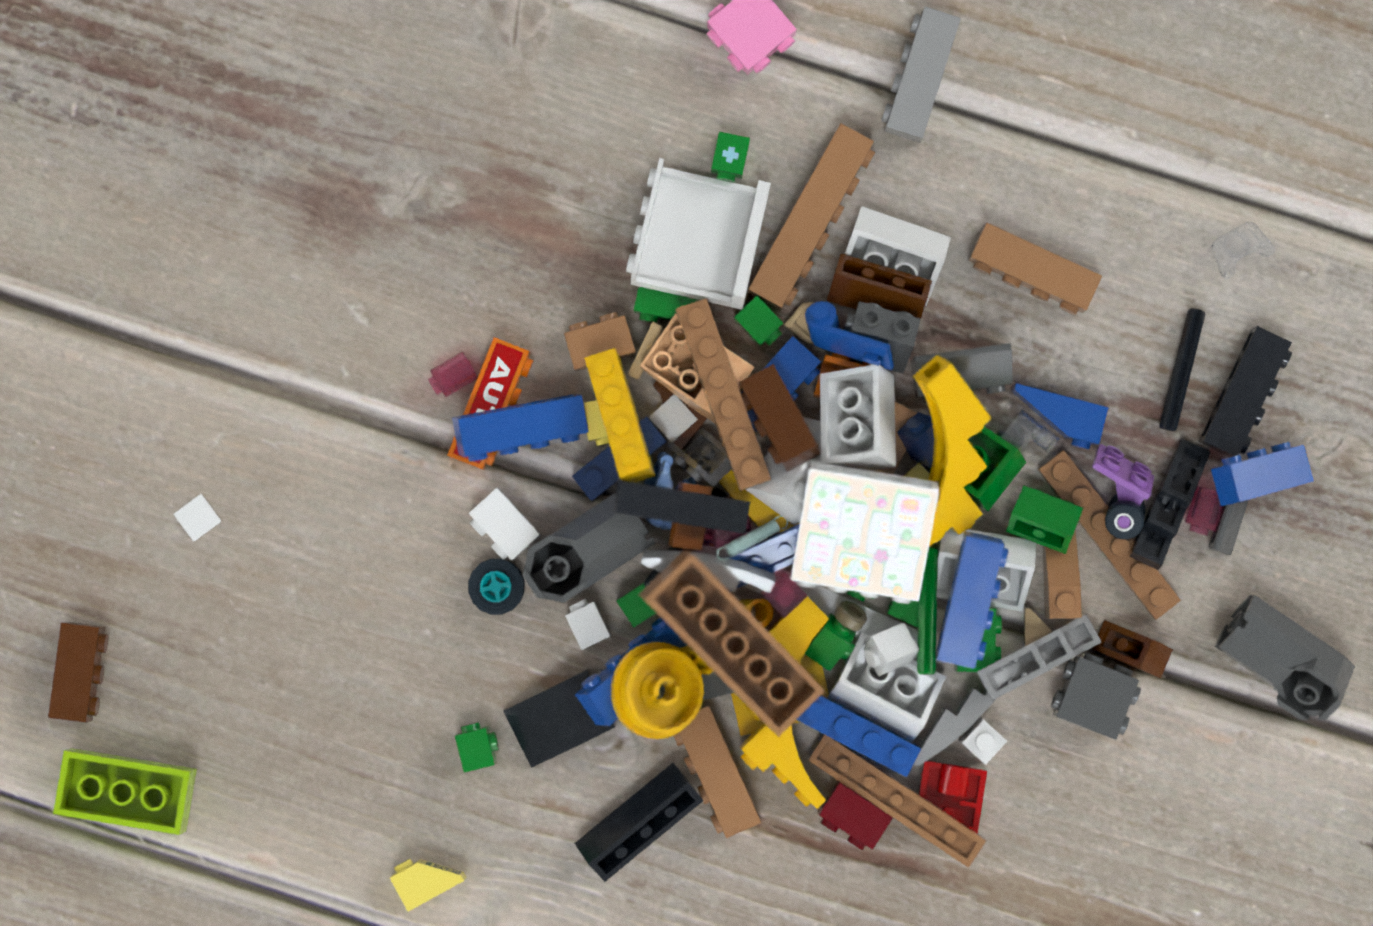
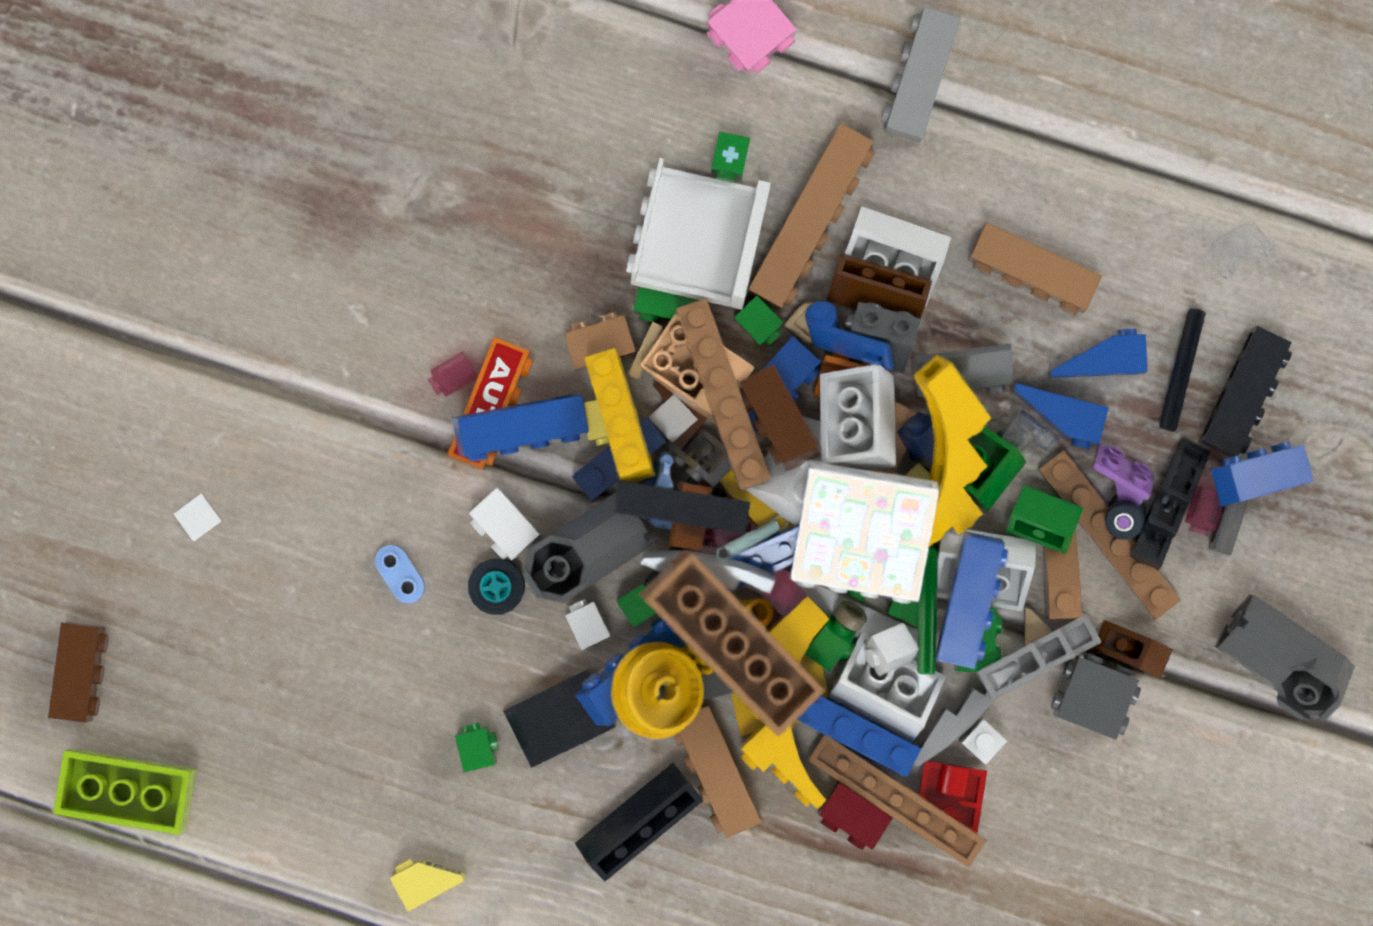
(399, 574): none -> light blue plate
(1115, 356): none -> blue slope

